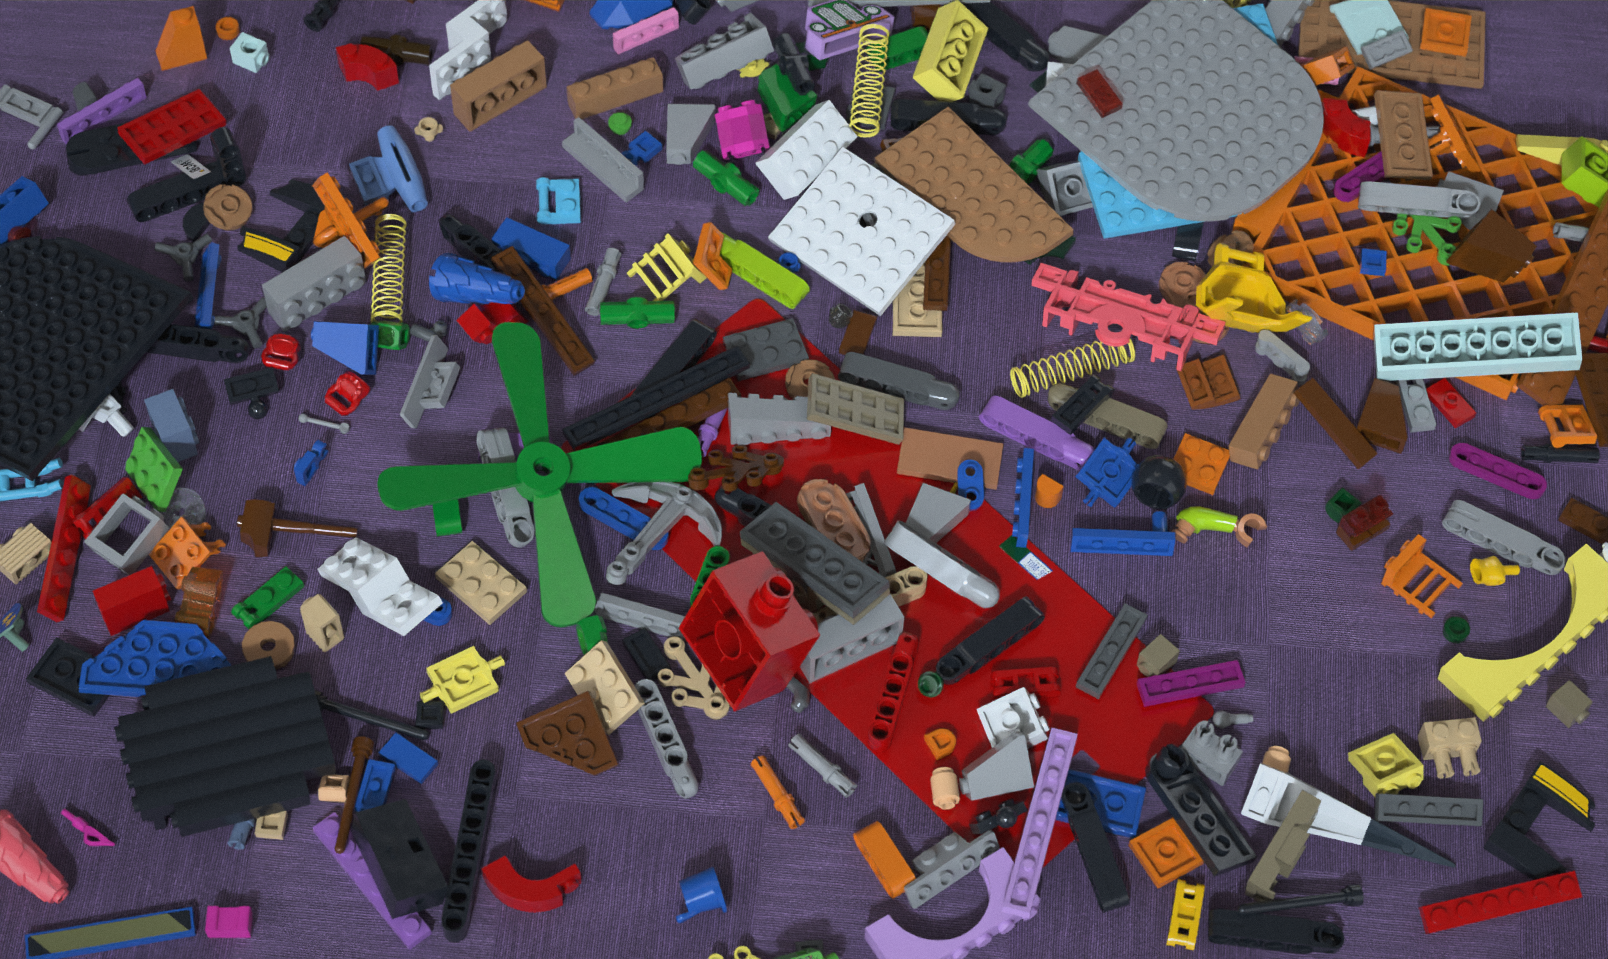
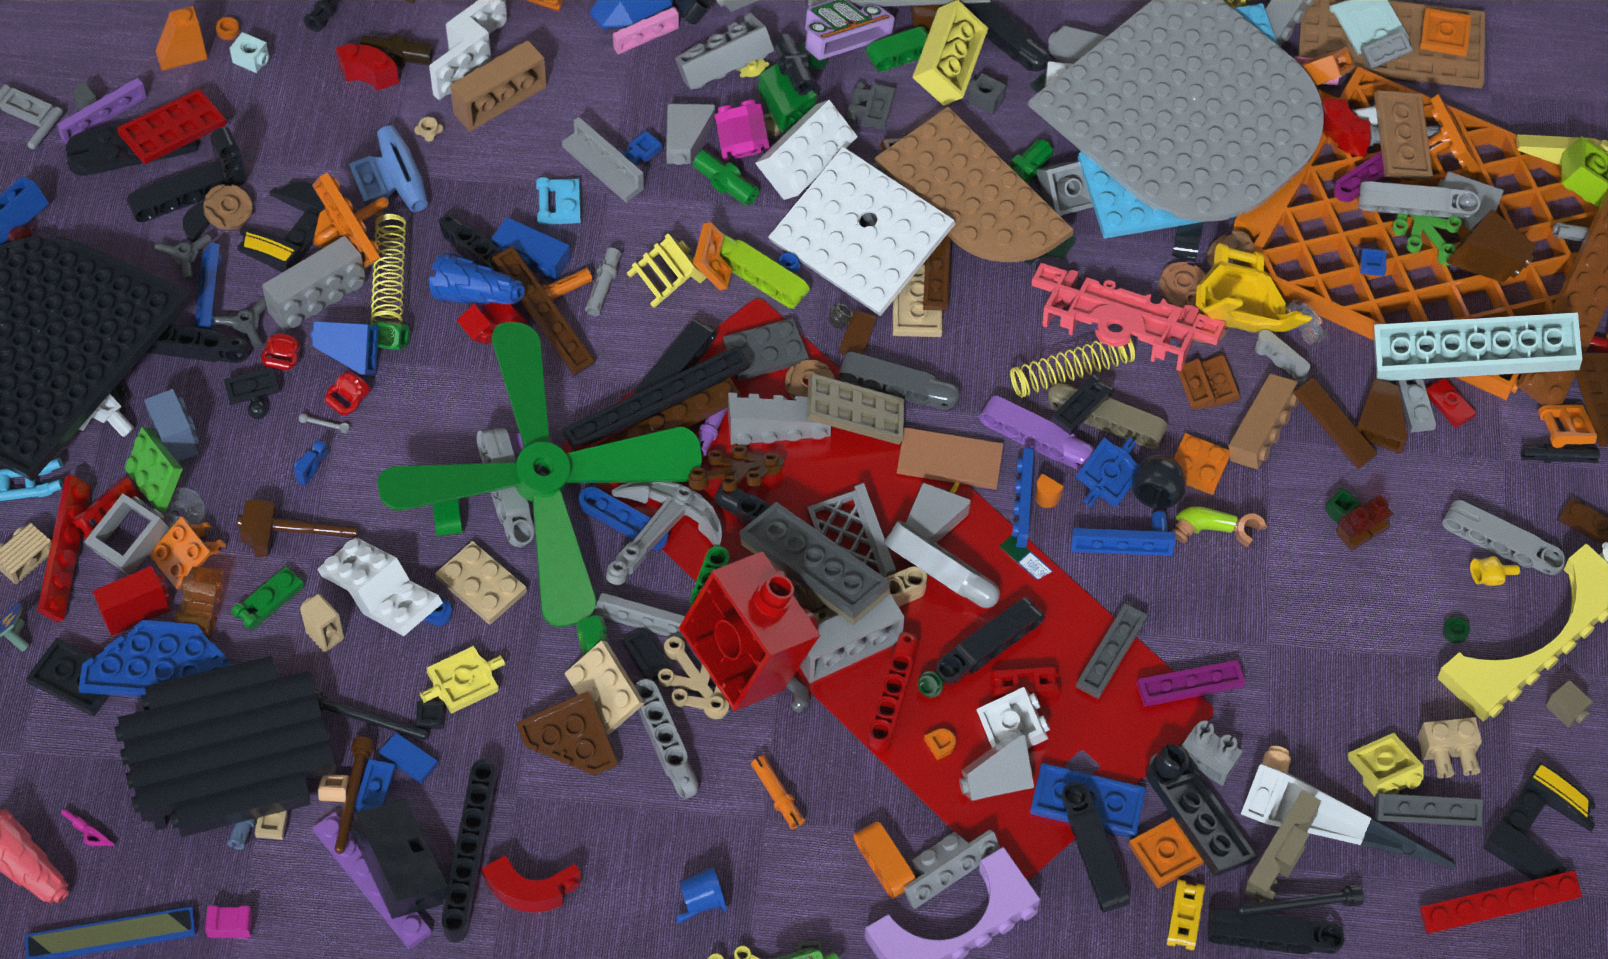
(190, 166): white sticker -> none
(269, 632): medium nougat tile -> none
(425, 334): dark grey arm -> none
(431, 383): light grey bracket -> none
(615, 88): medium nougat brick -> none
(620, 123): bright green plate -> none
(637, 312): green piece -> none
(830, 772): light grey pin -> none
(833, 515): nougat tile -> none
(869, 120): light yellow piece -> none
(911, 114): black piece -> none
(944, 788): light nougat brick -> none
(971, 484): blue plate -> none
(1004, 817): black plate -> none
(1039, 823): lavender plate -> none
(1099, 93): clear red plate -> none
(1157, 657): dark tan brick -> none
(1223, 719): light grey piece -> none
(1407, 566): orange plate -> none
(1497, 471): magenta plate -> none

